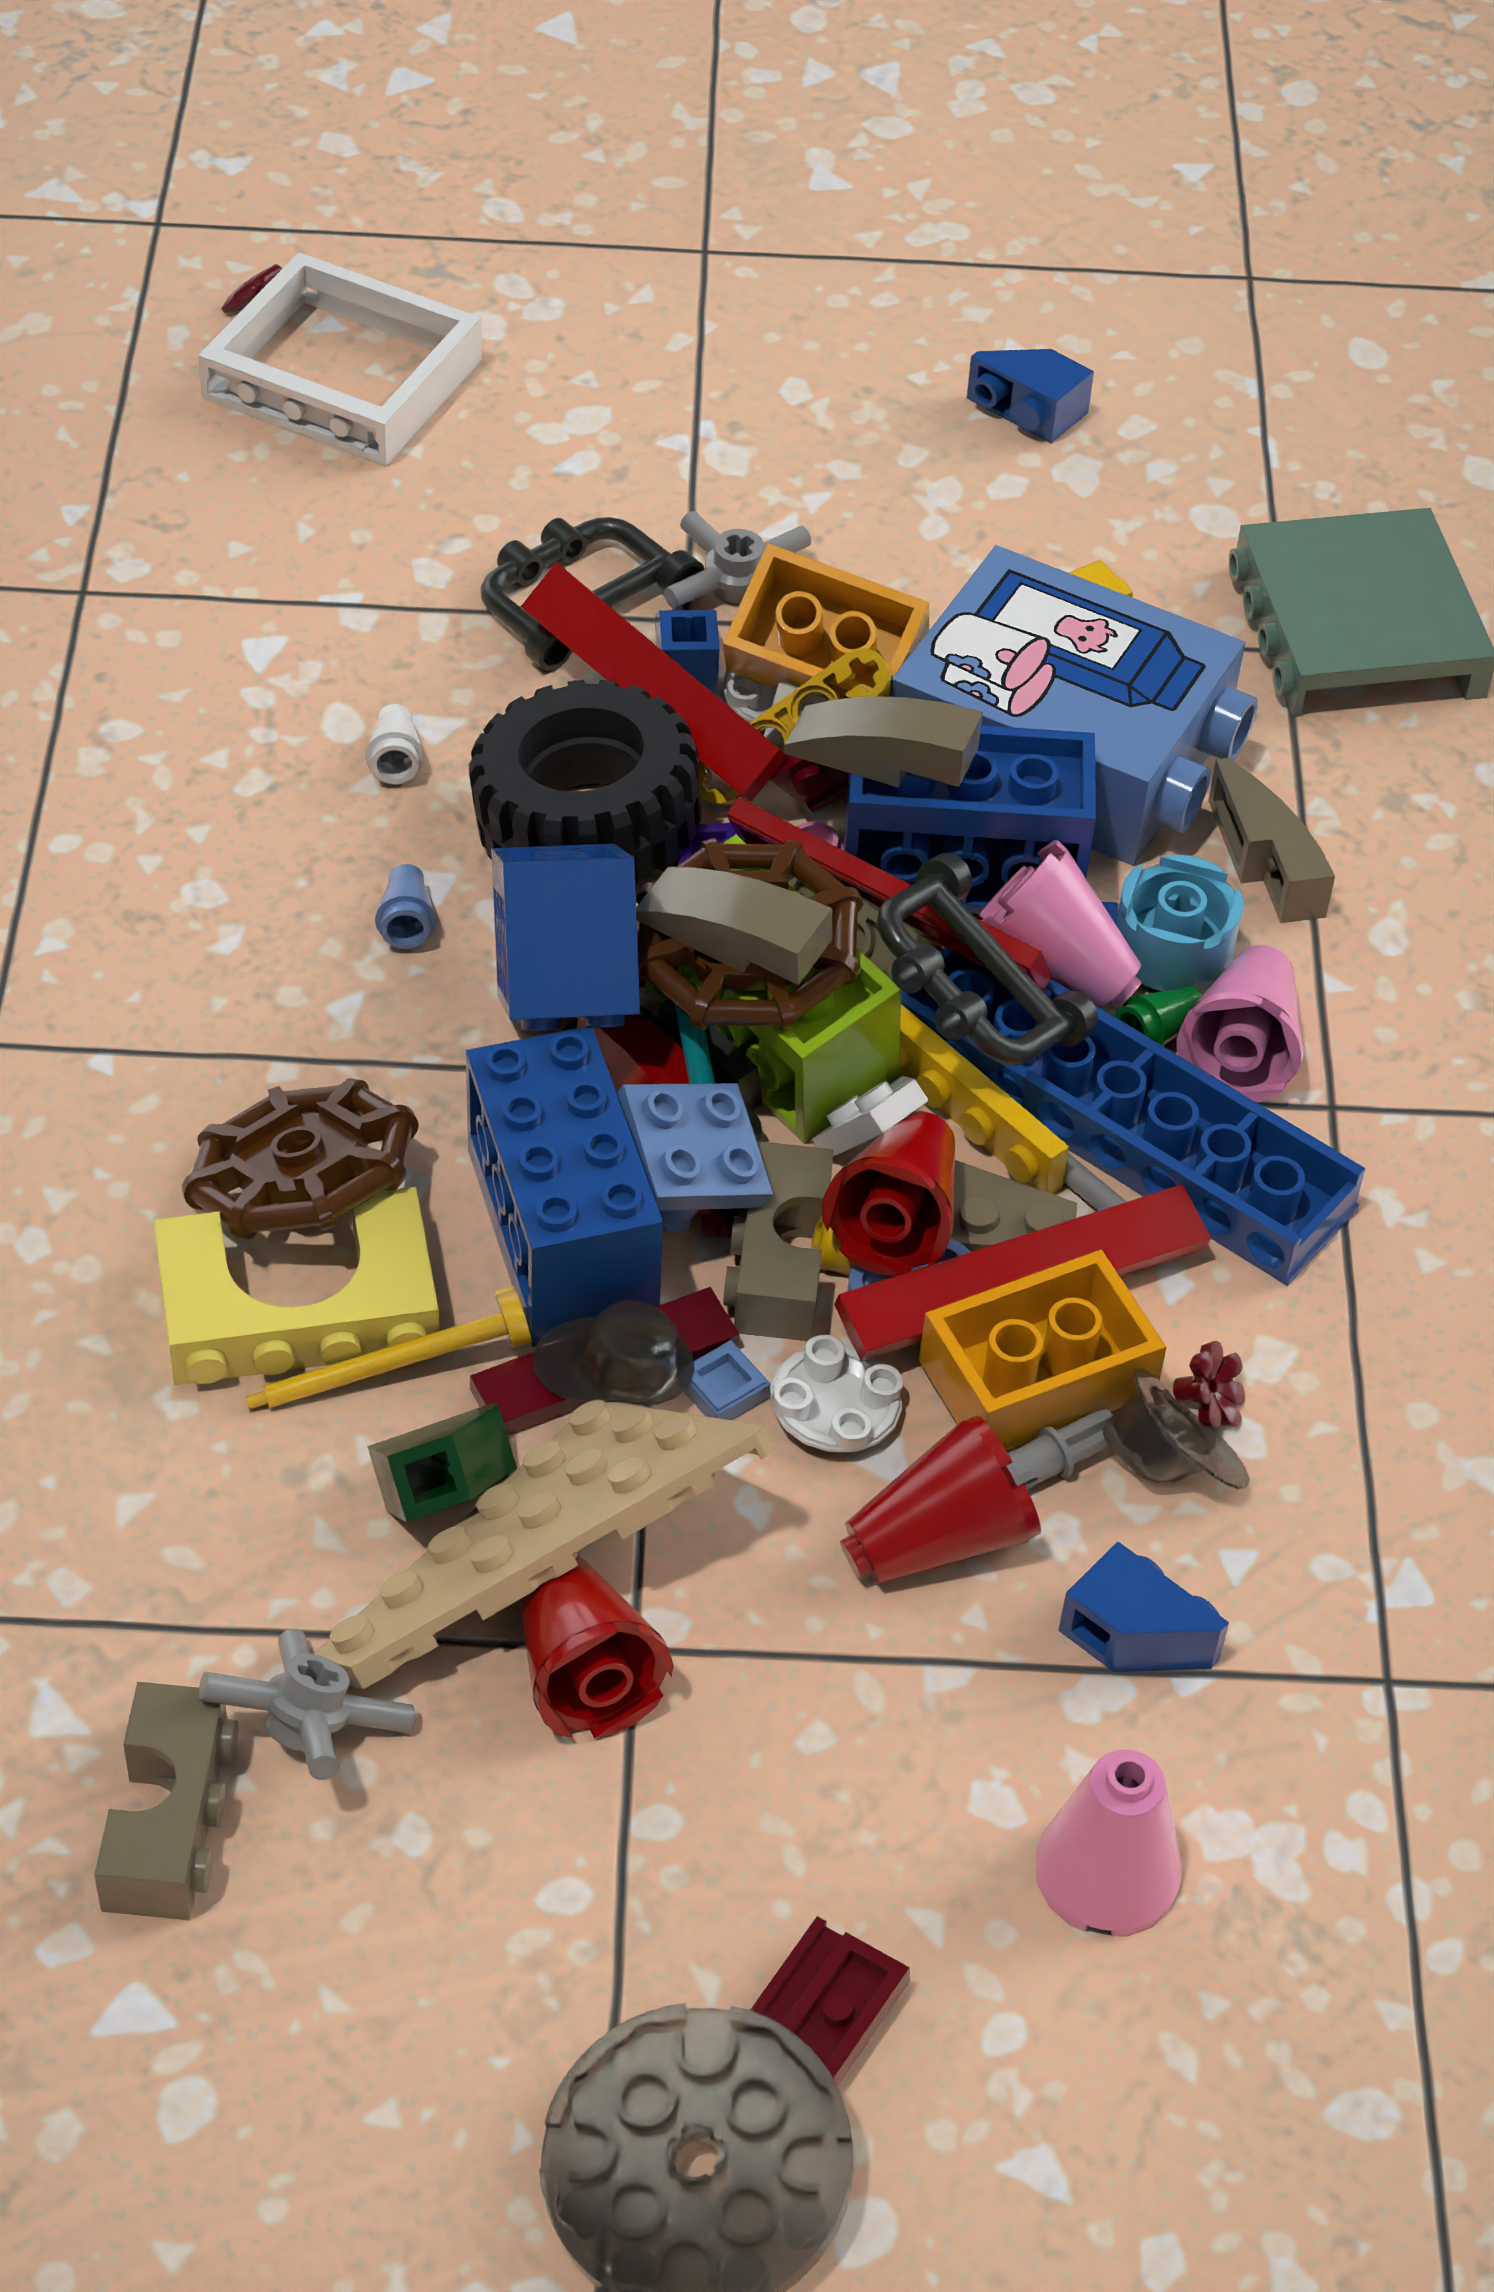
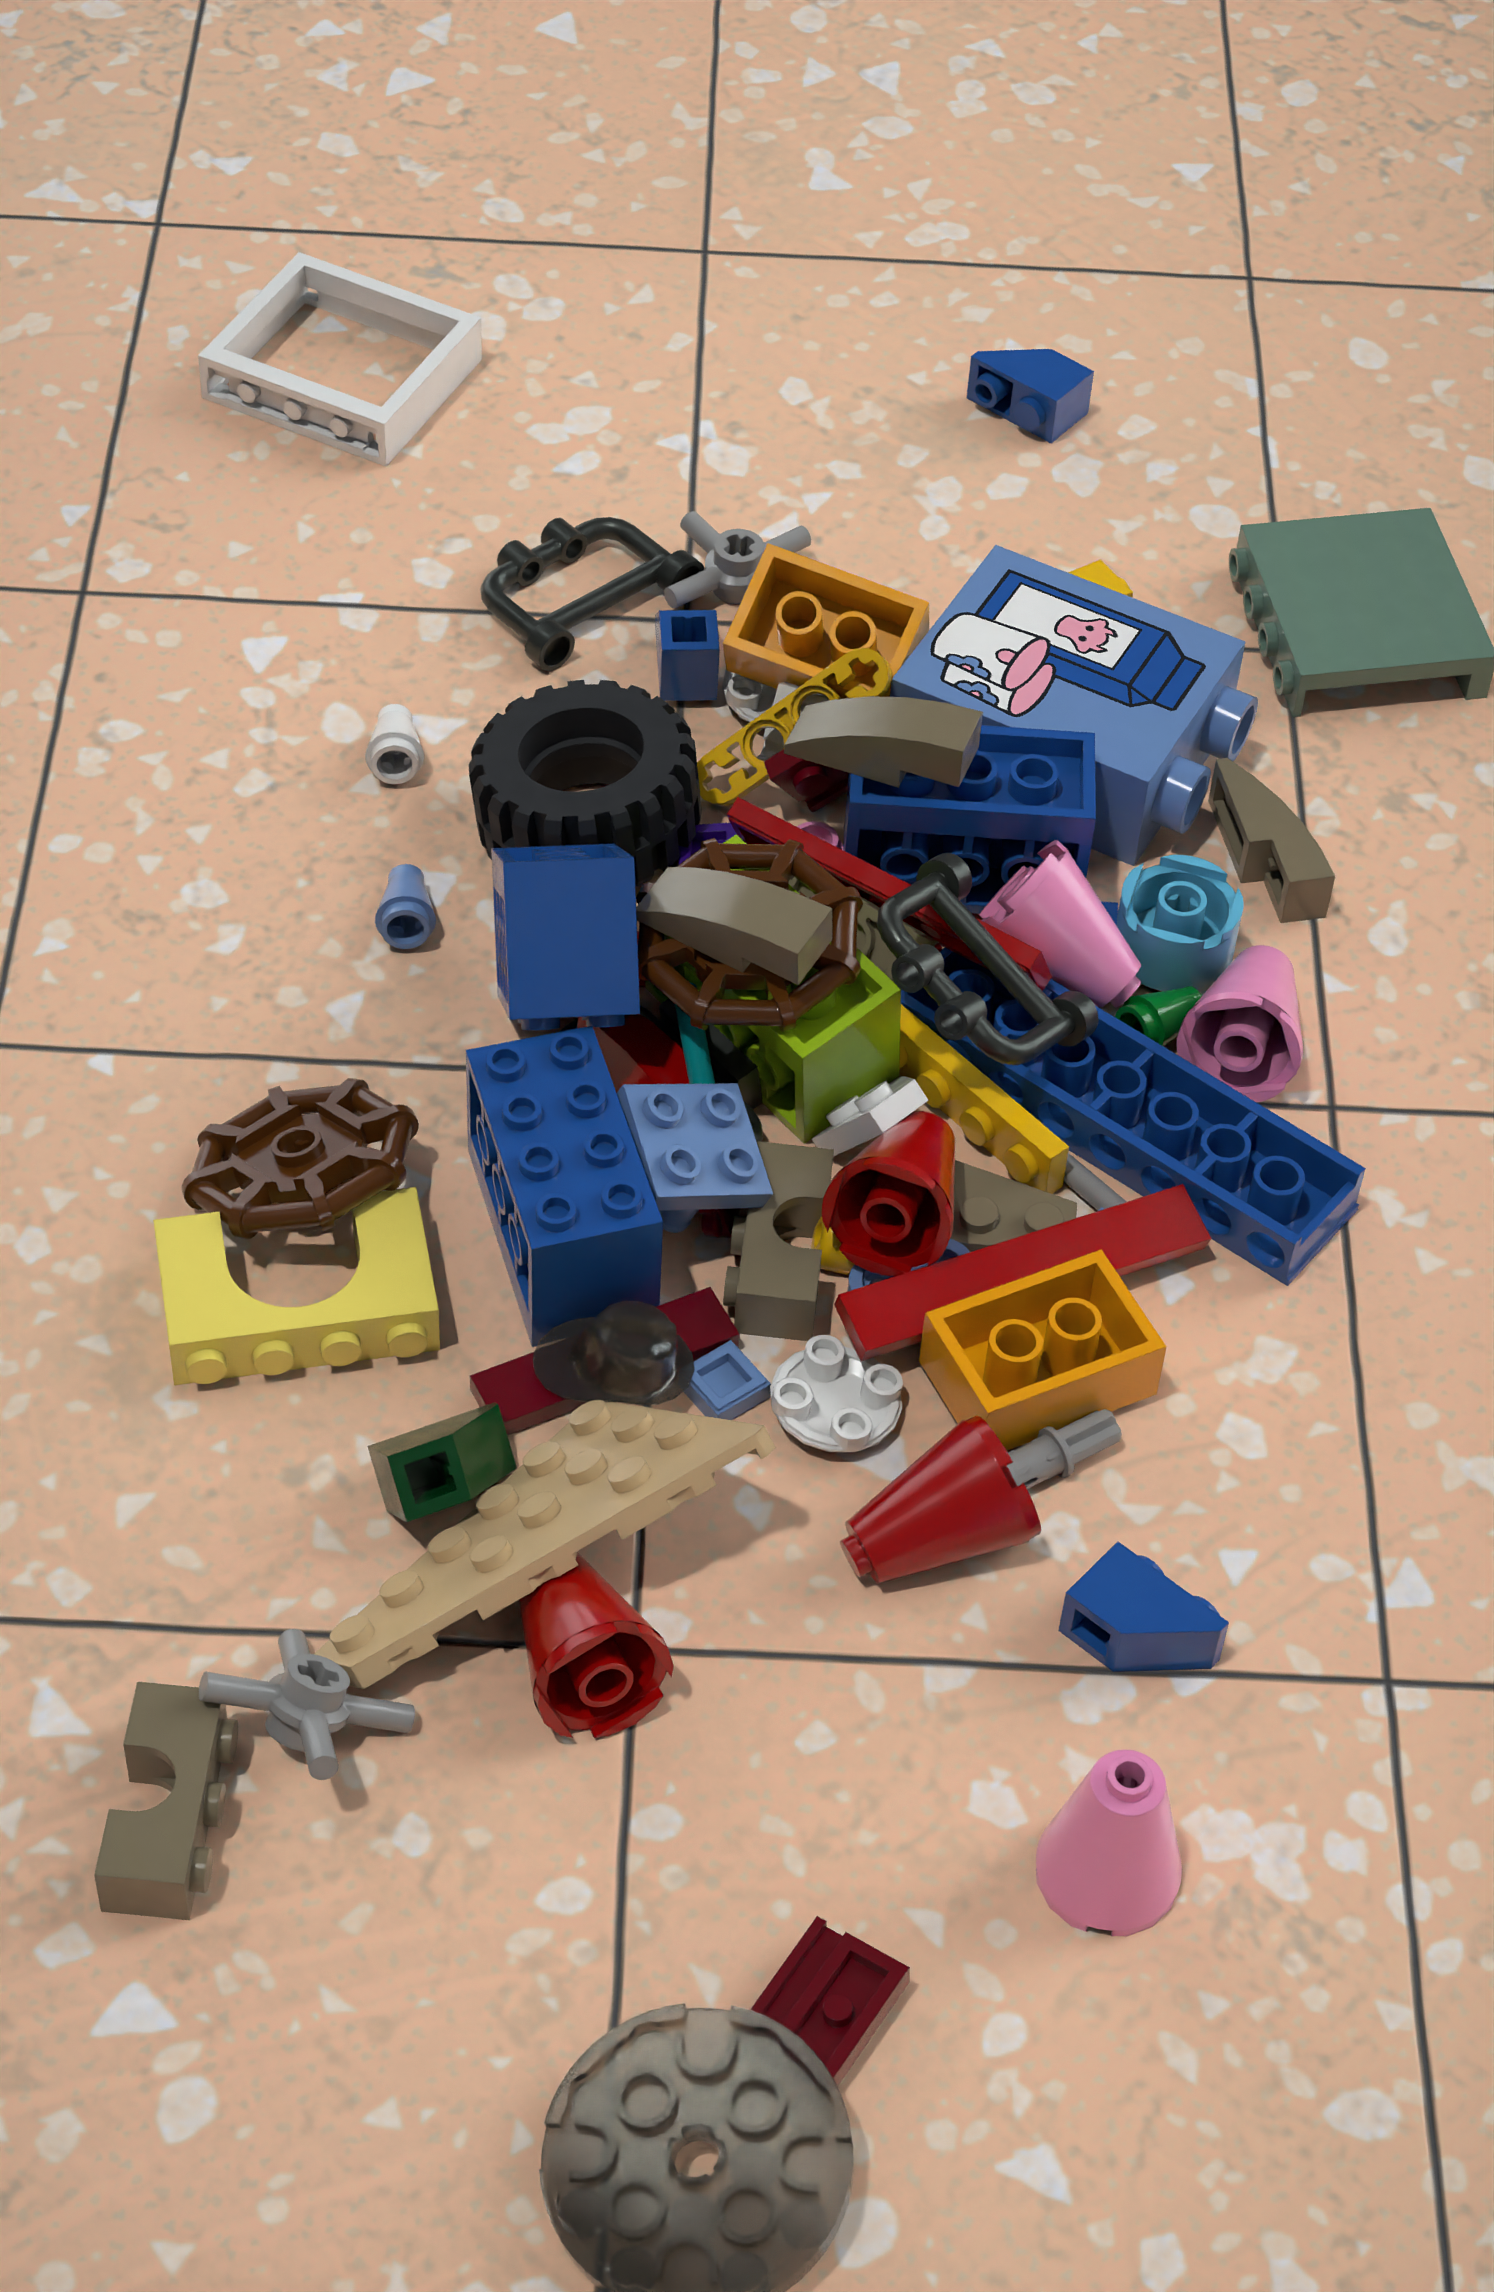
(248, 290): dark red helmet -> none
(508, 1322): yellow piece -> none
(627, 656): red tile -> none
(1166, 1440): clear smoke piece -> none
(1213, 1386): dark red plant -> none

